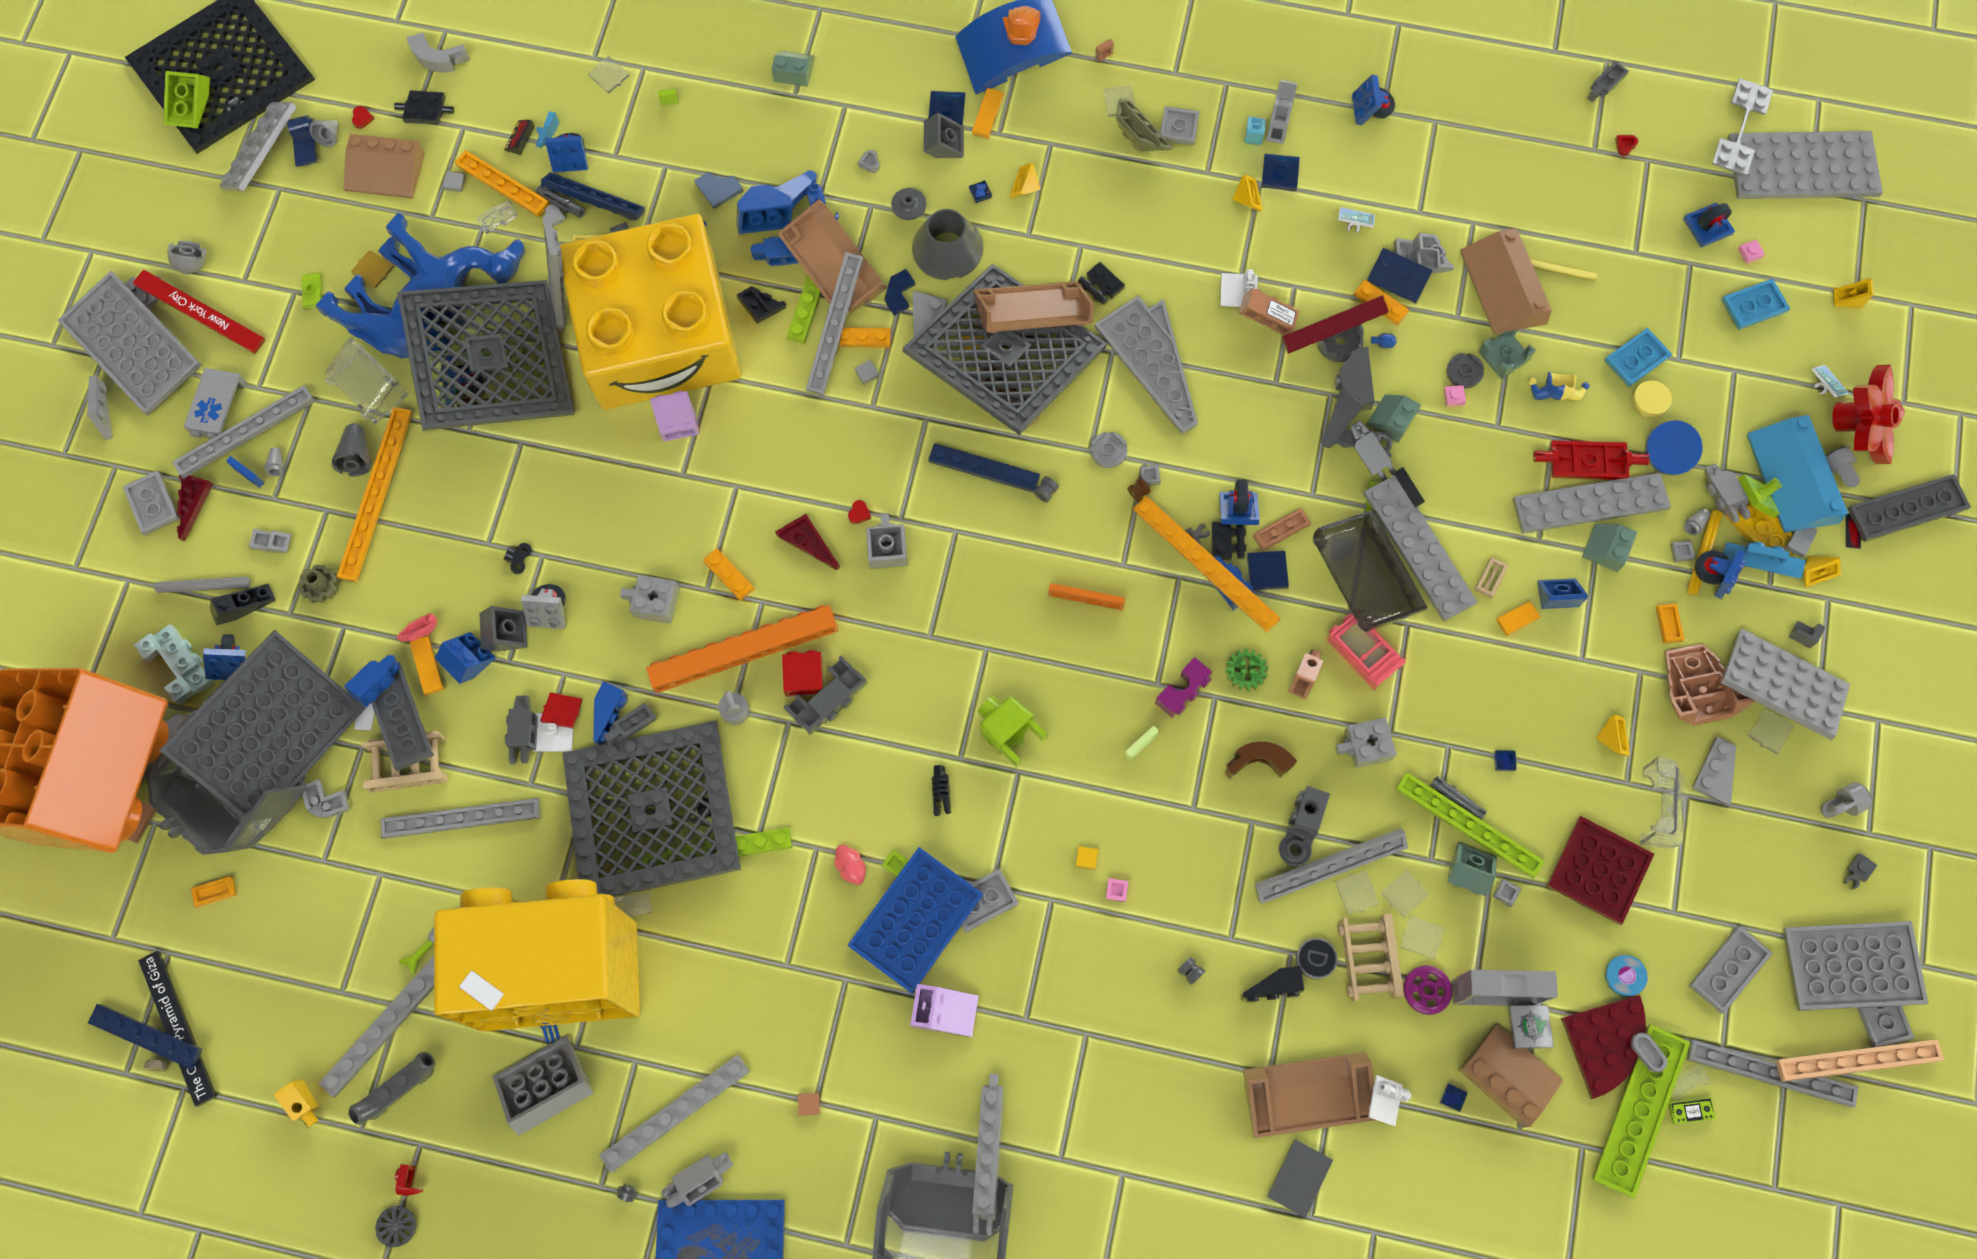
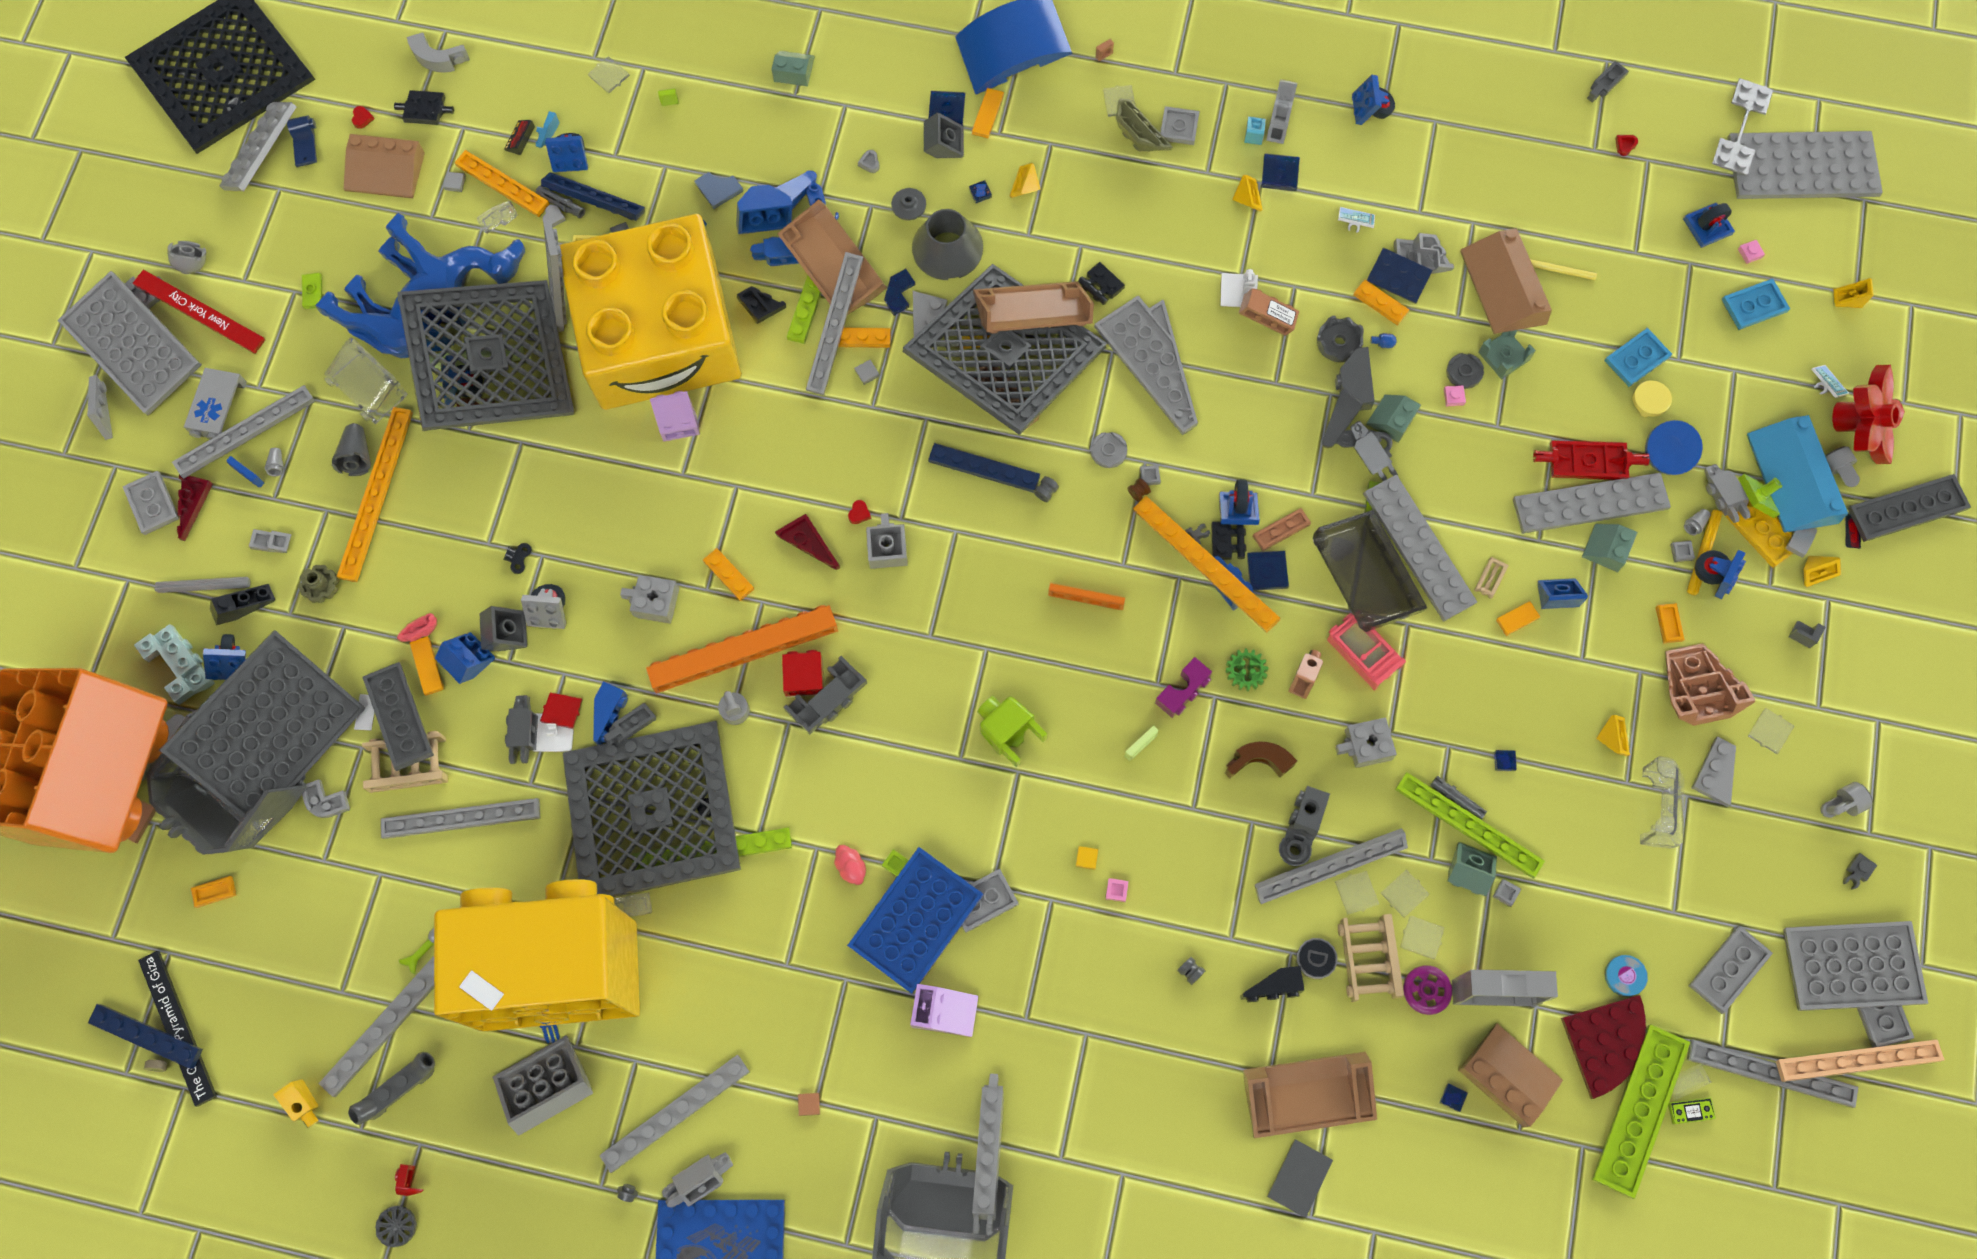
(185, 98): lime slope -> none
(324, 132): light grey hat -> none
(372, 269): clear yellow piece -> none
(372, 680): blue hinge -> none
(941, 790): black hinge -> none
(1022, 24): orange hair -> none
(1335, 324): dark red tile -> none
(1386, 1100): white hinge -> none
(1409, 487): black tyre -> none
(1530, 1026): light grey slope -> none
(1558, 388): piece -> none
(1600, 870): dark red plate -> none
(1648, 1052): light grey tile -> none
(1767, 558): dark azure bracket -> none
(1786, 684): light grey plate -> none

